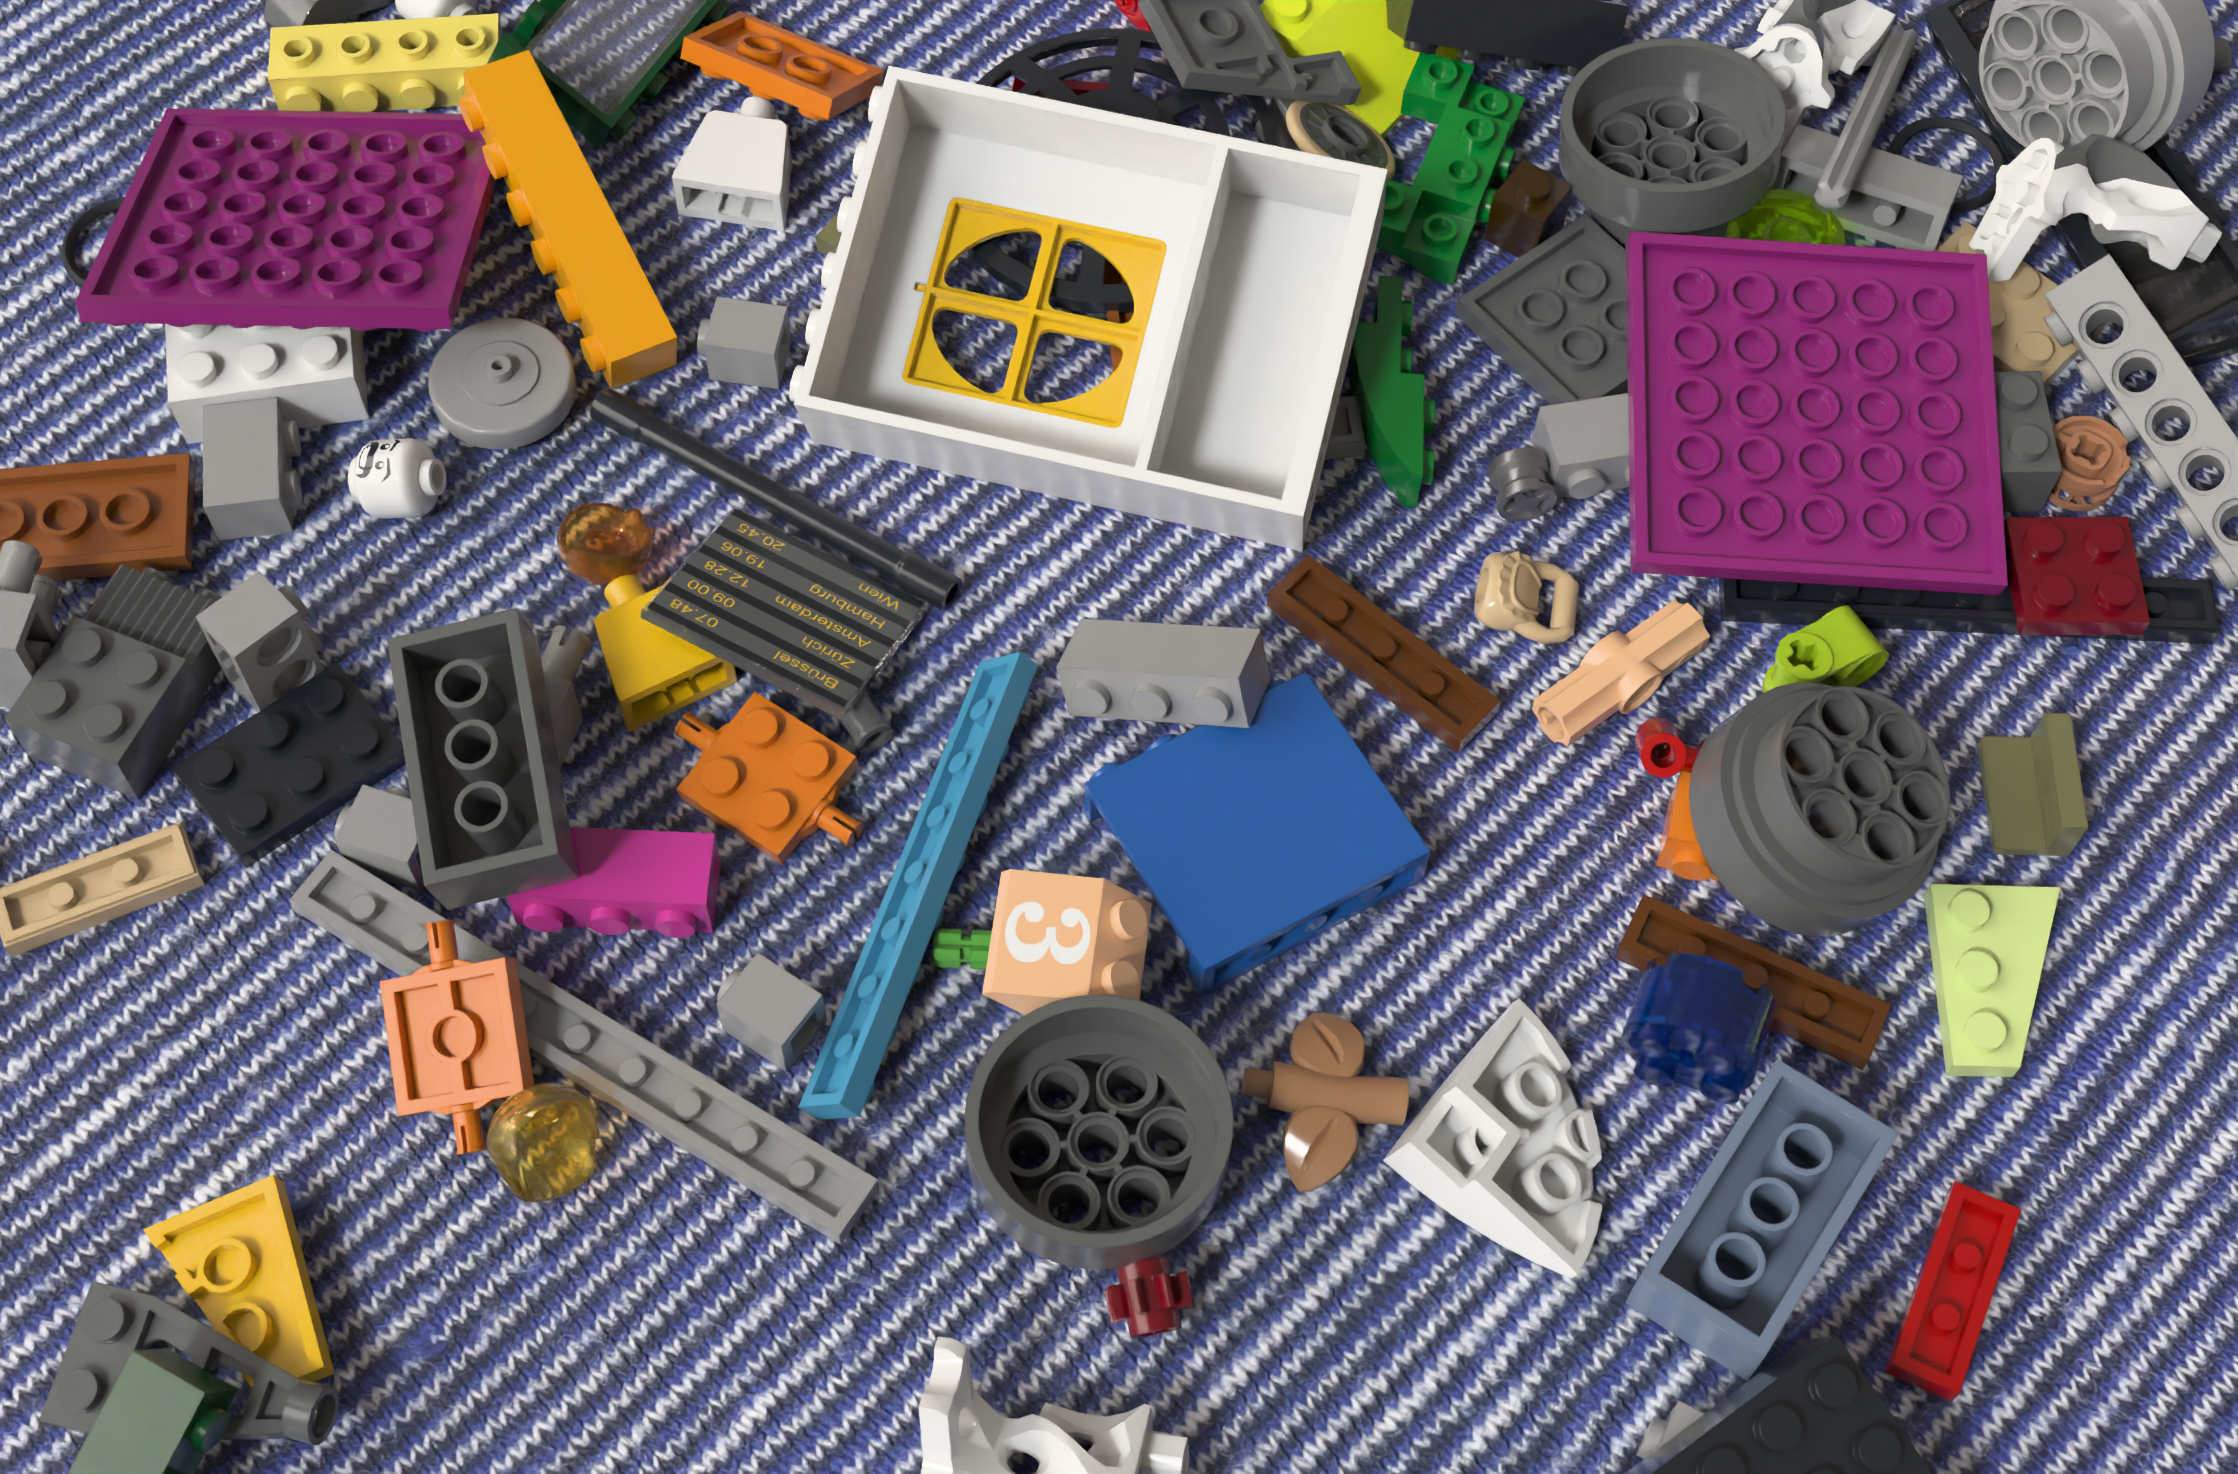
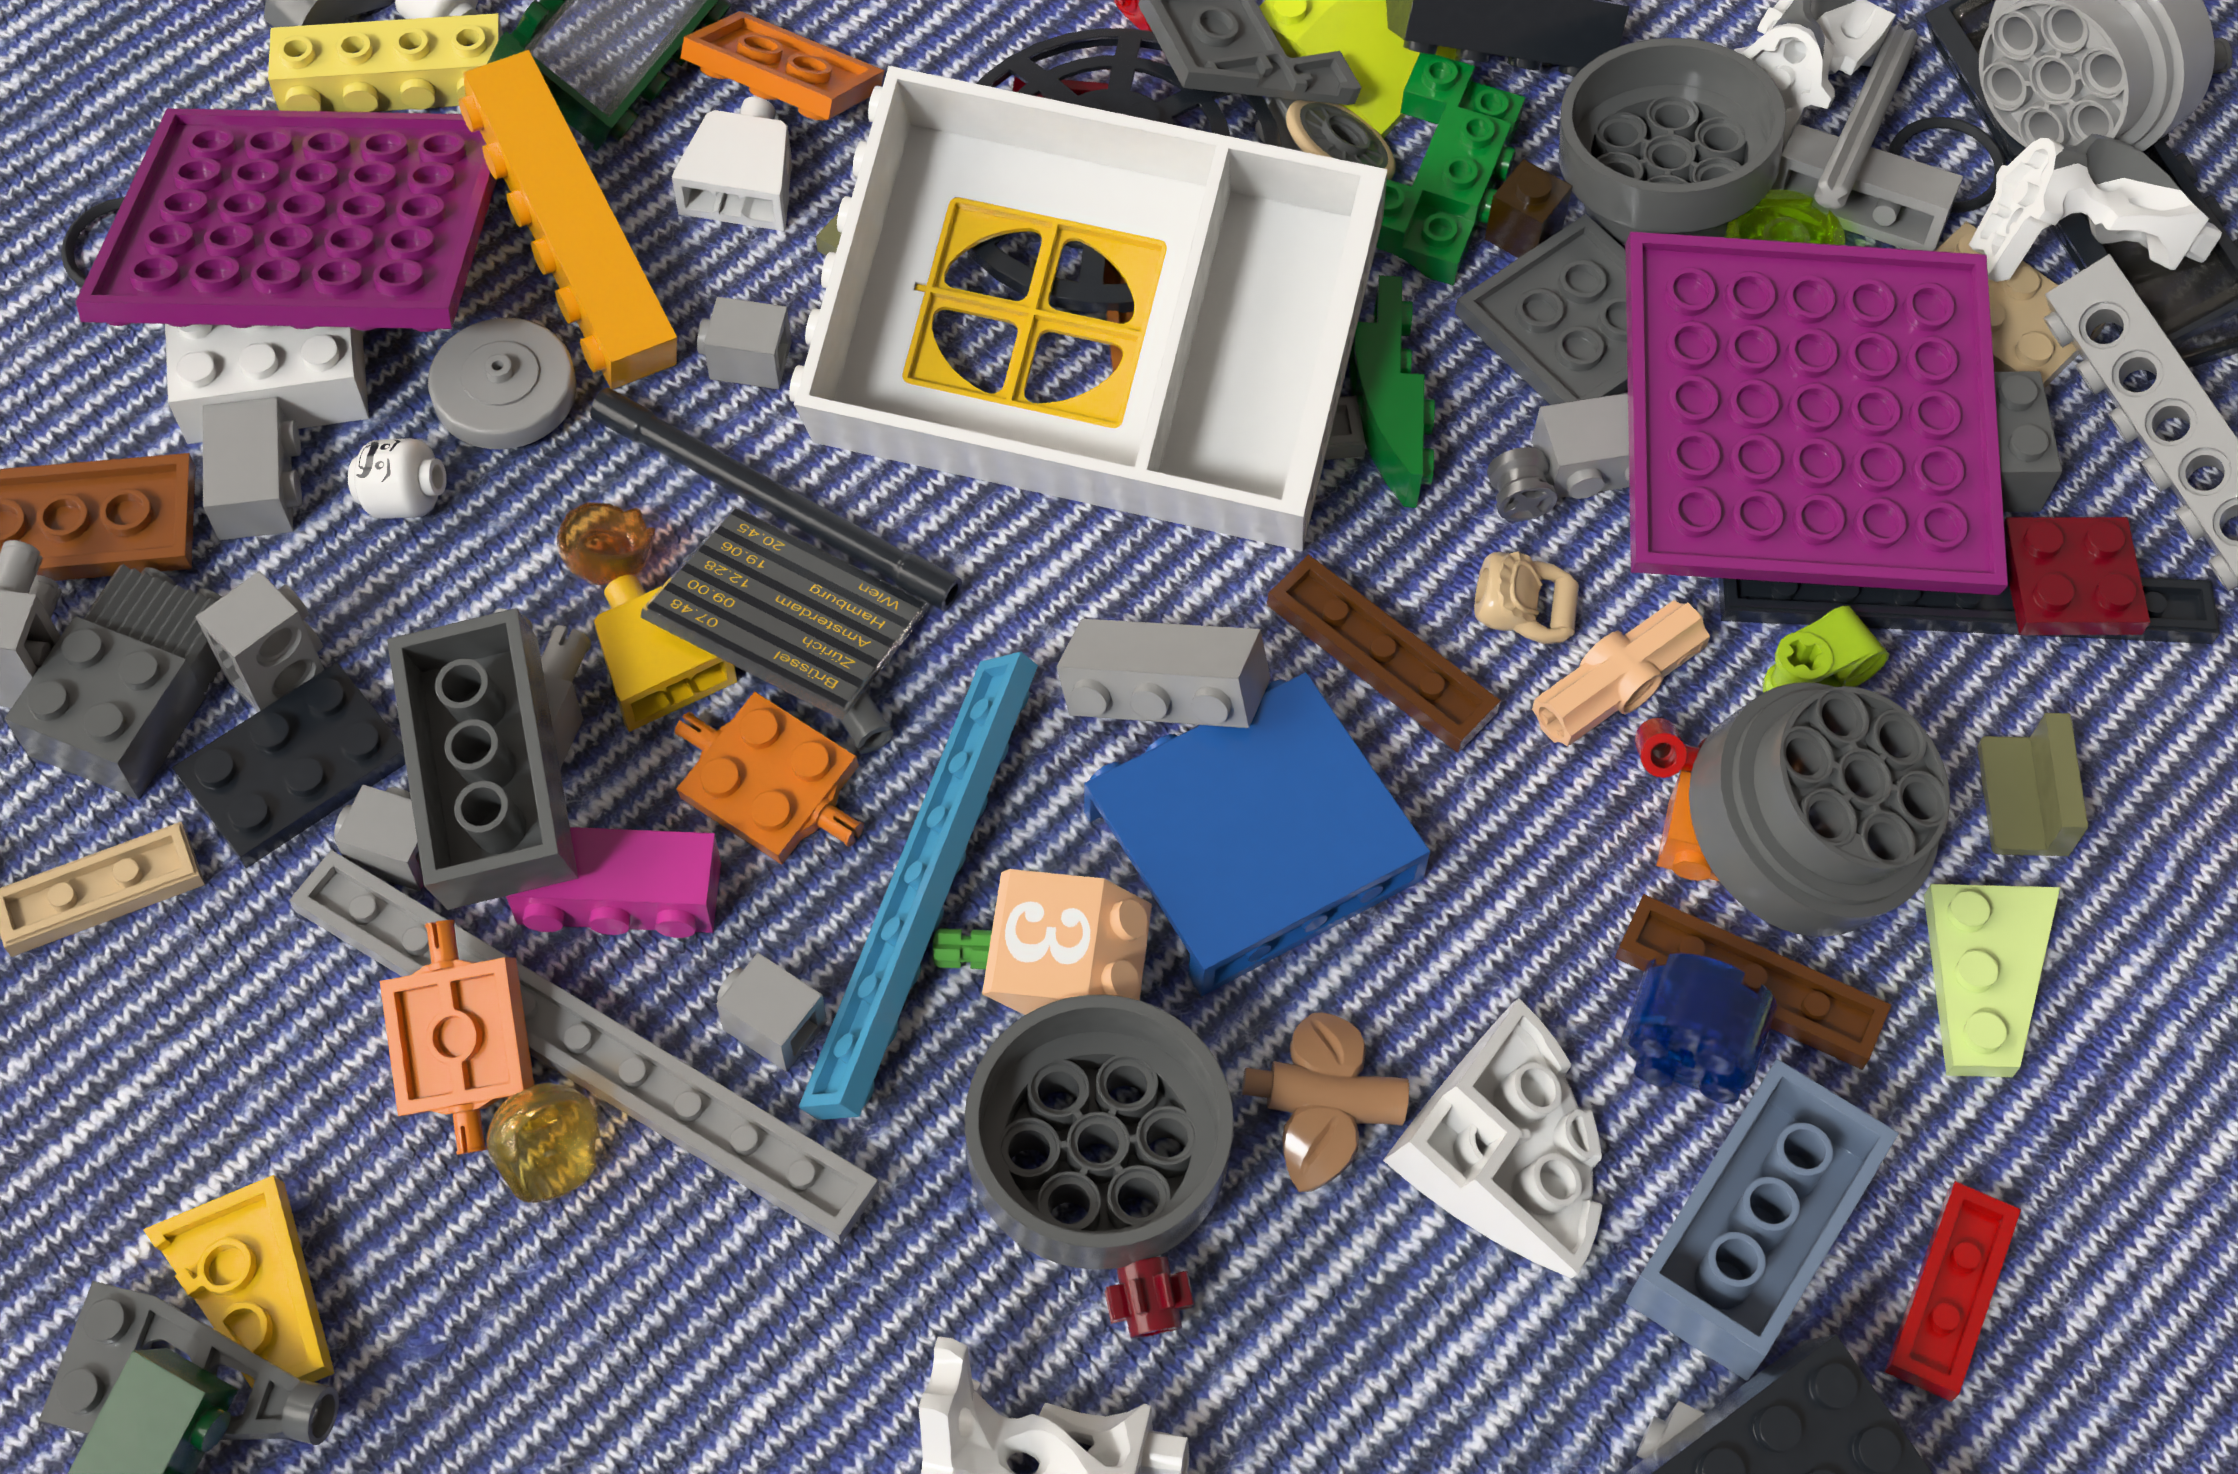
(2091, 462): nougat wheel -> none

